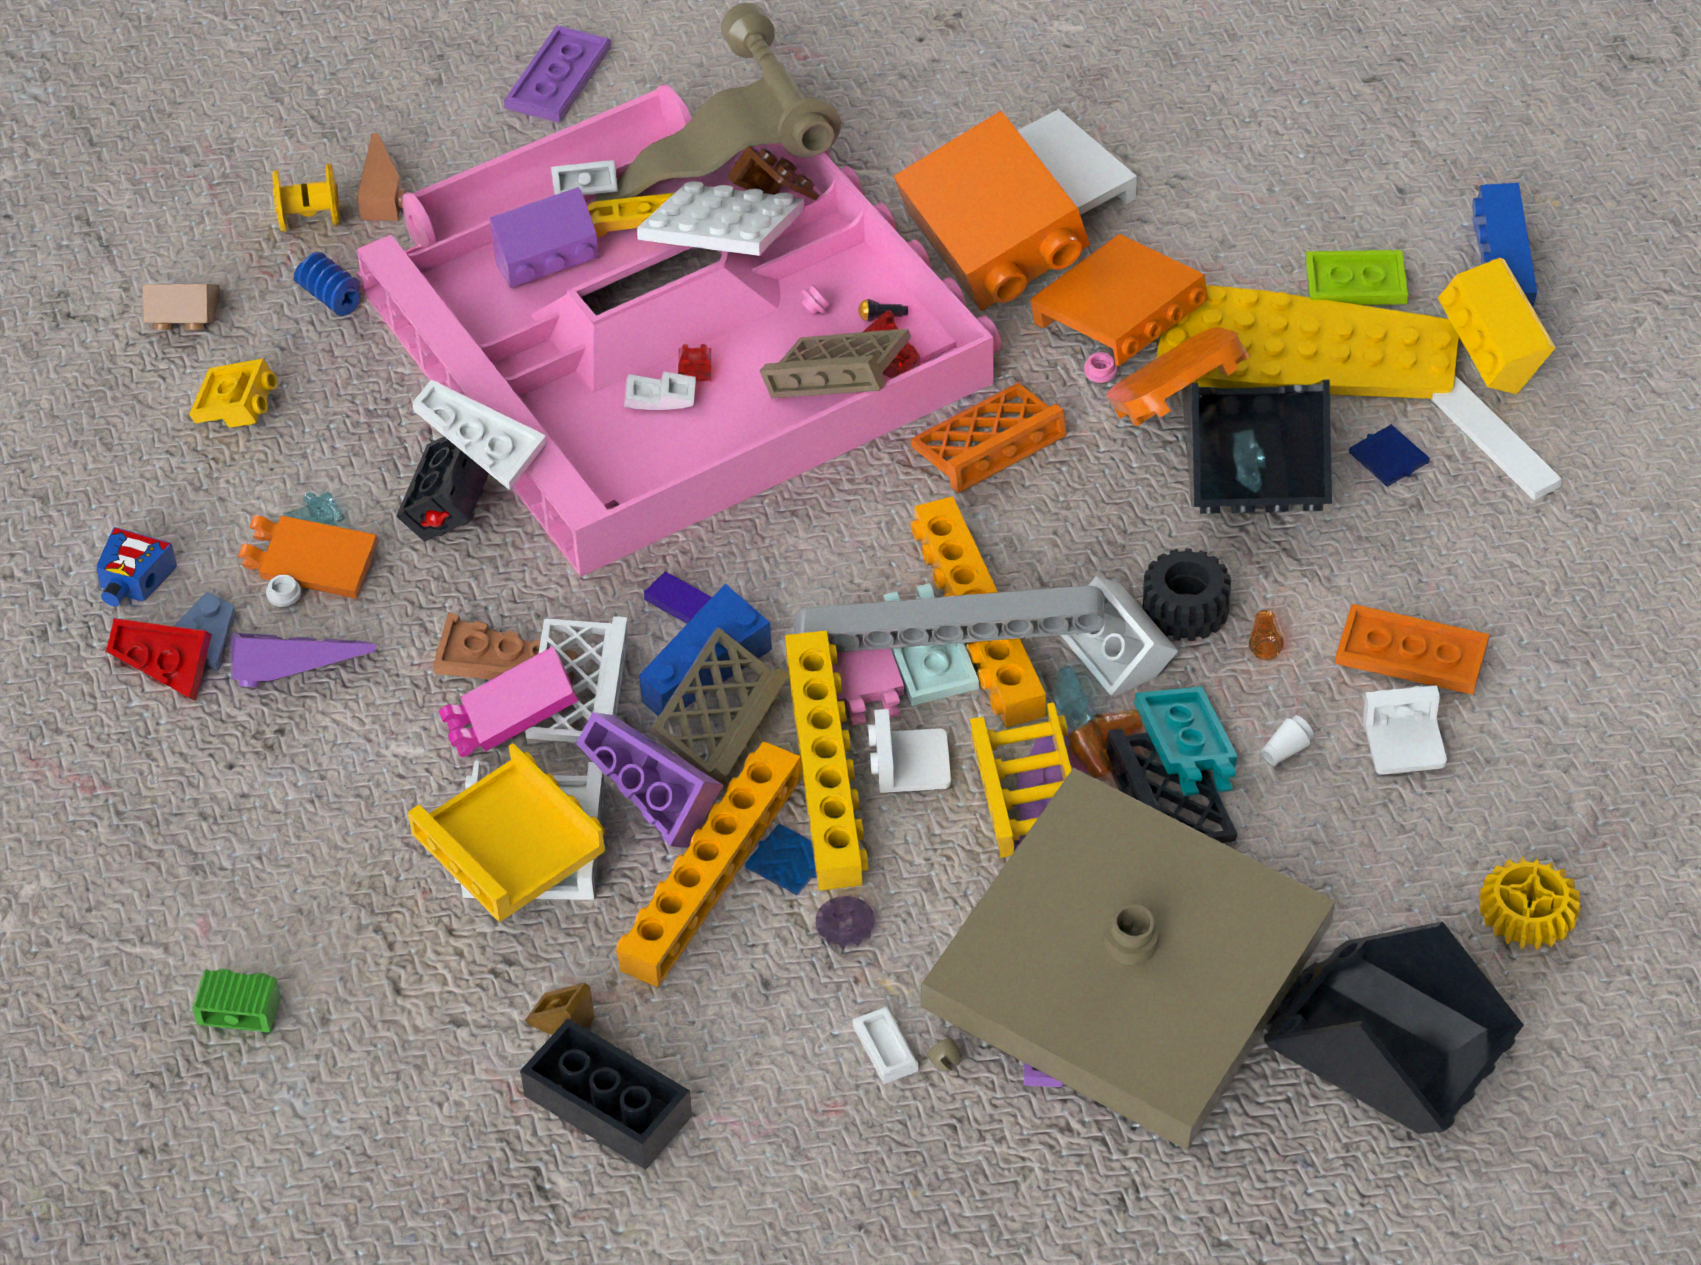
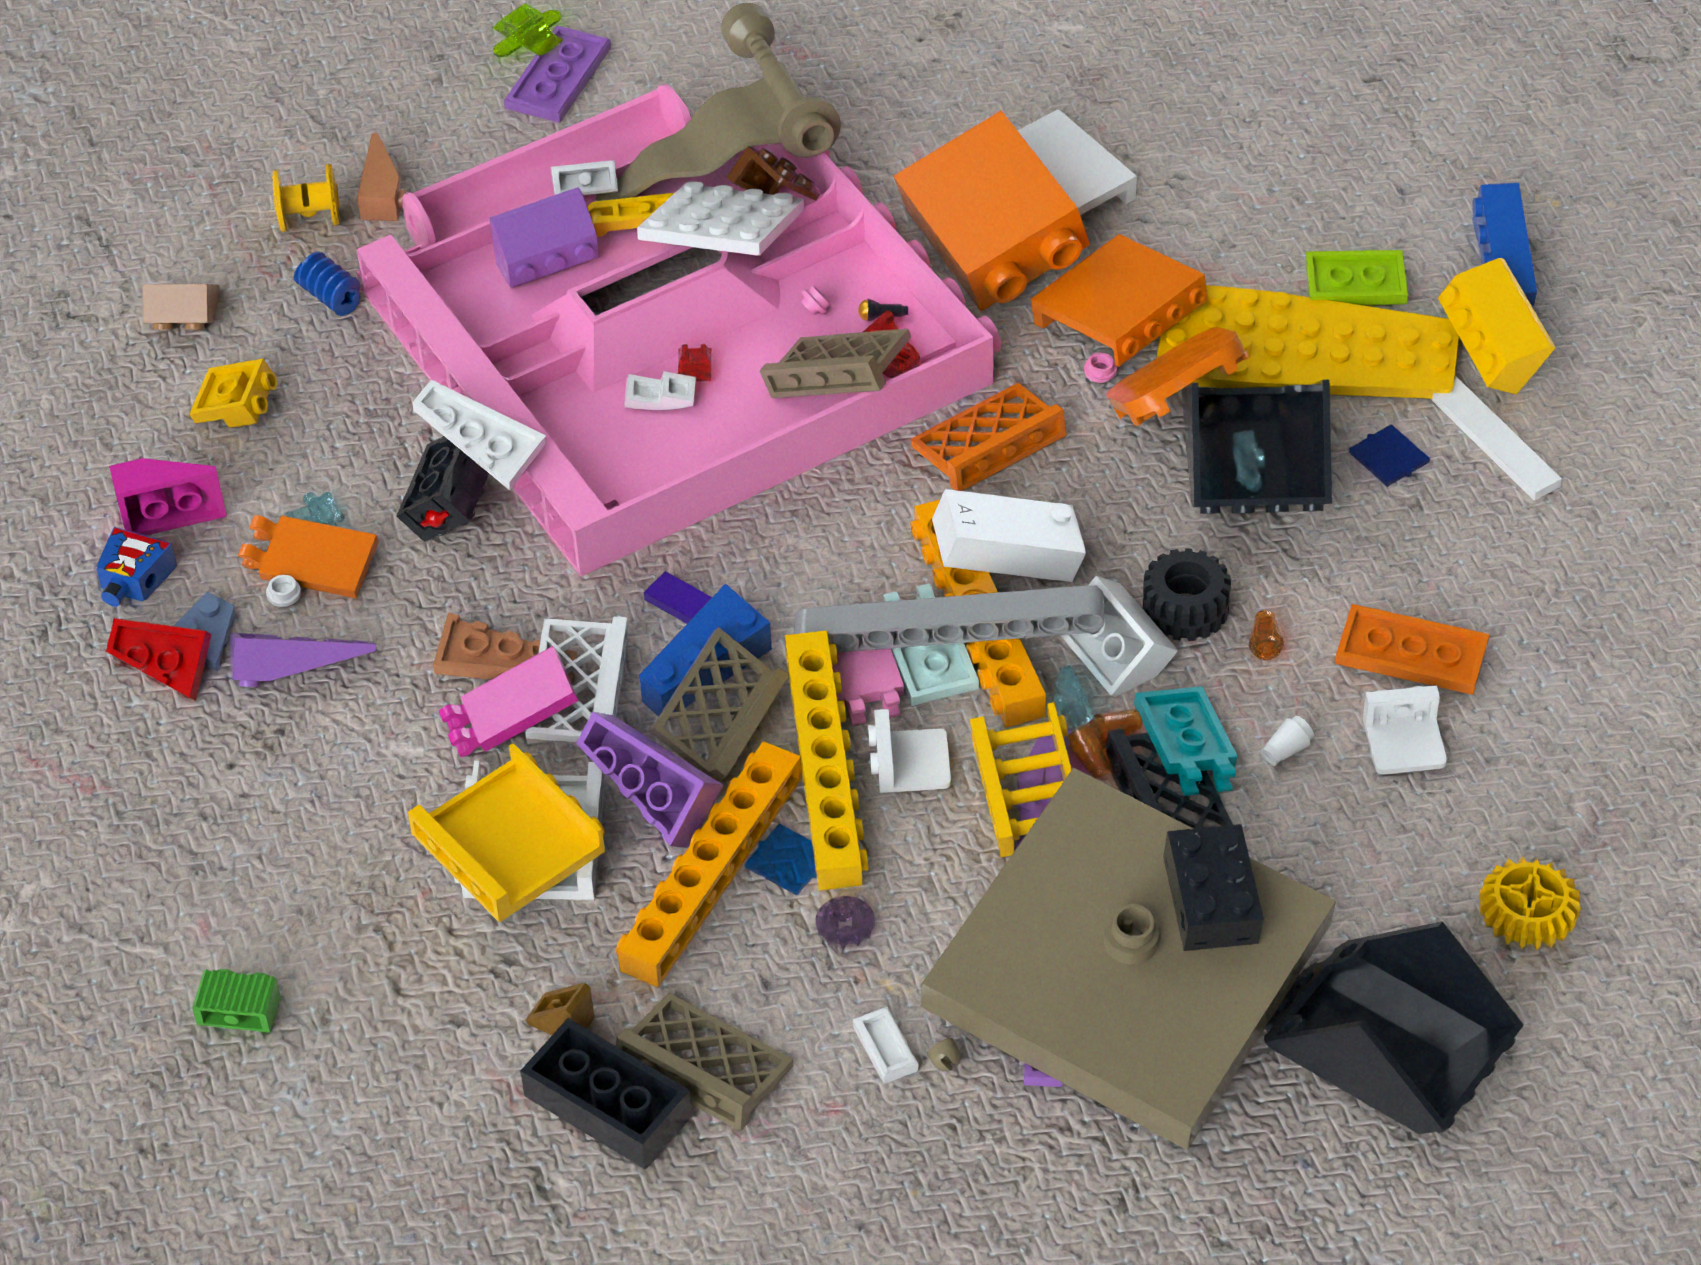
(166, 494): none -> dark pink slope
(527, 29): none -> clear neon green piece
(709, 1093): none -> dark tan fence
(1008, 535): none -> white brick
(1213, 887): none -> black piece

